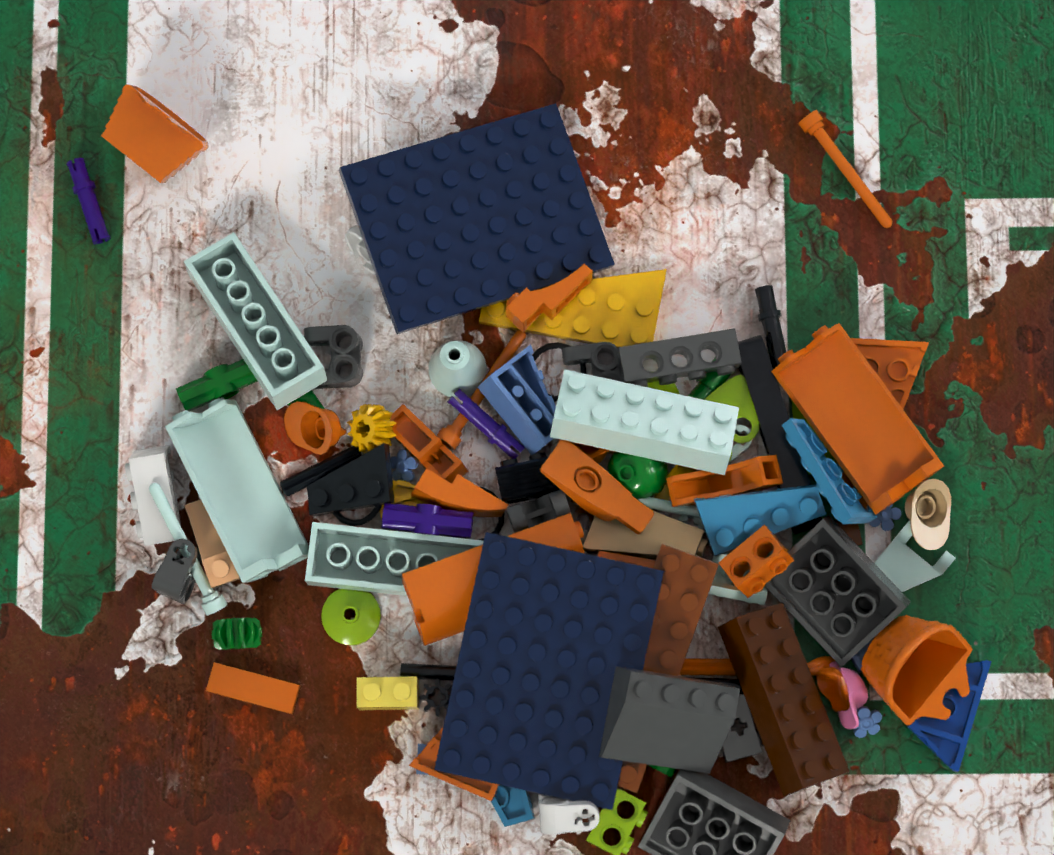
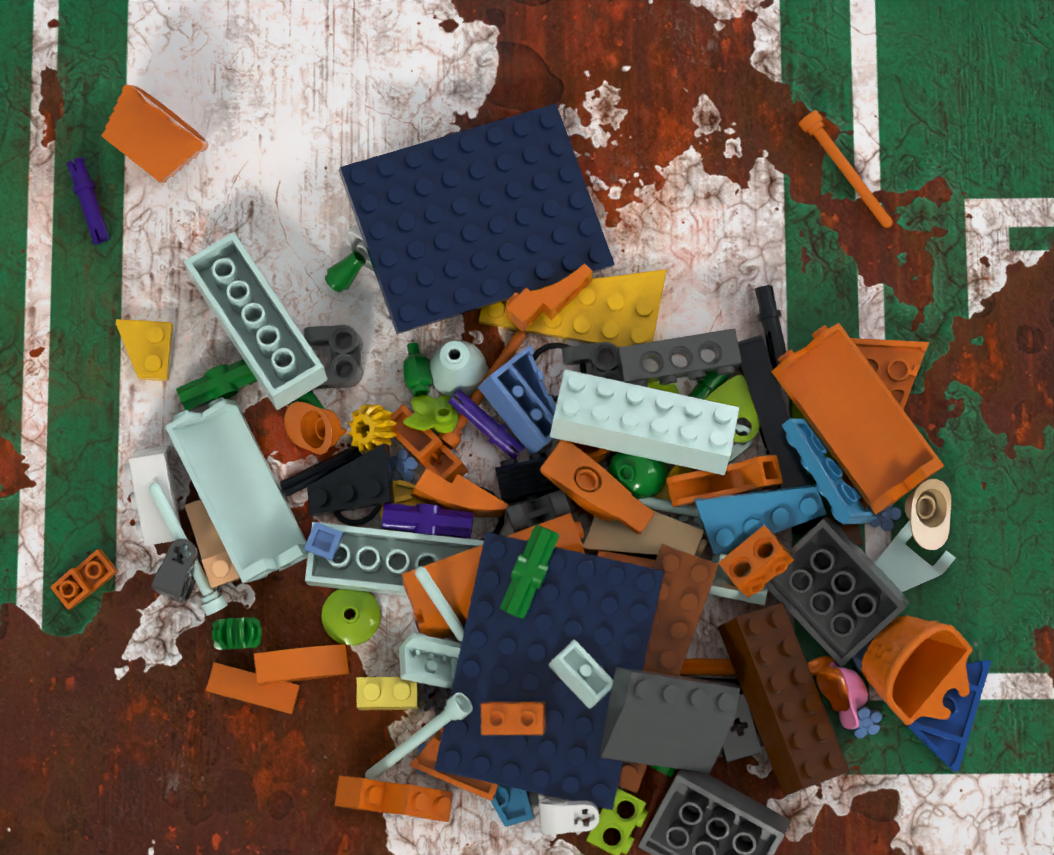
(84, 579): none -> orange slope
(148, 347): none -> yellow wing
(301, 664): none -> orange slope
(323, 541): none -> medium blue plate
(344, 272): none -> green cone
(393, 798): none -> orange arch
(417, 371): none -> green plant
(429, 660): none -> light aqua bracket
(432, 414): none -> lime plate
(440, 602): none -> light aqua piece
(456, 708): none -> light aqua piece
(513, 718): none -> orange brick
(529, 571): none -> green piece
(581, 674): none -> light aqua slope

